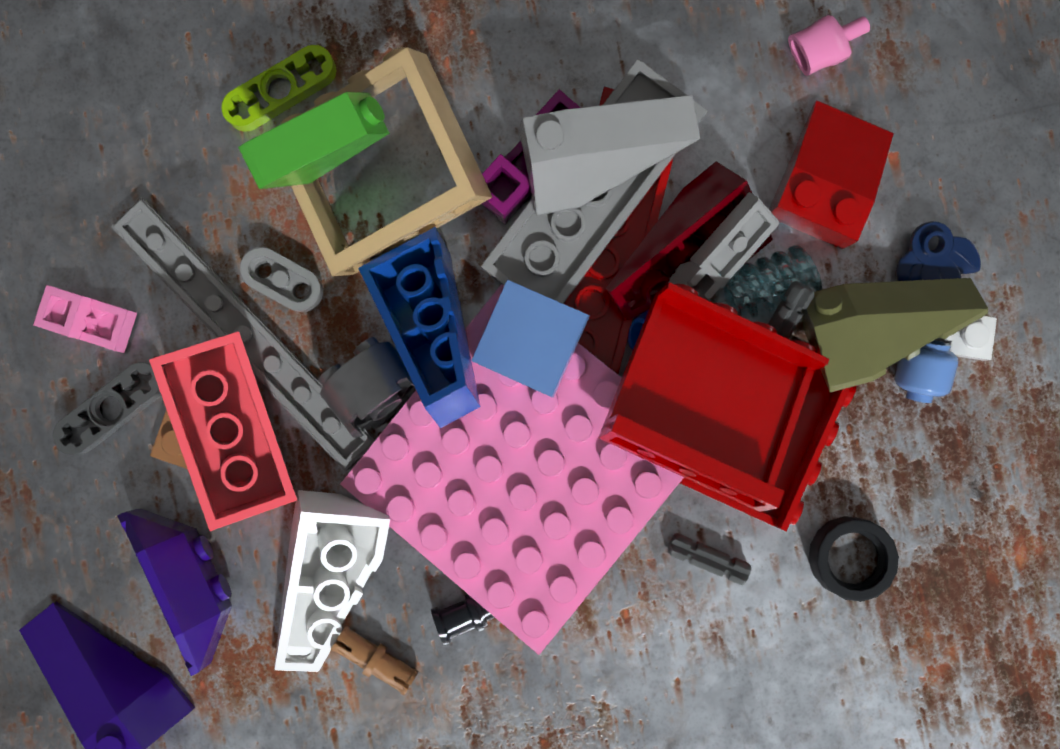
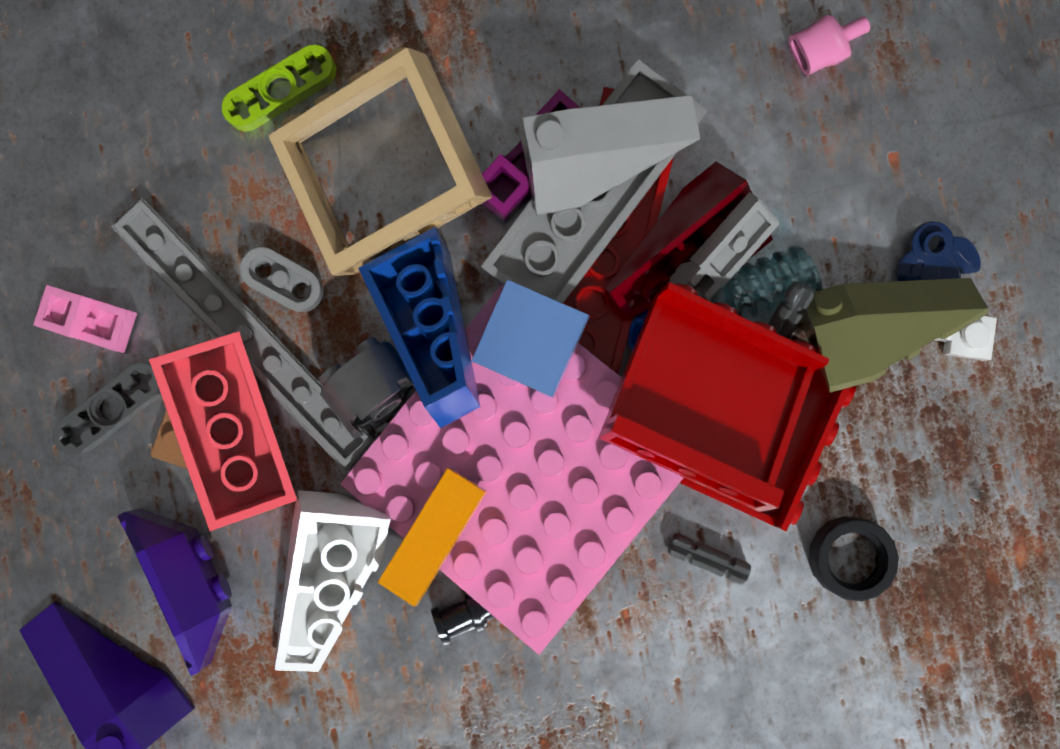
(315, 141): bright green slope -> none
(374, 660): medium nougat pin -> none
(432, 537): none -> light orange tile
(832, 176): red slope -> none
(928, 373): medium blue head -> none

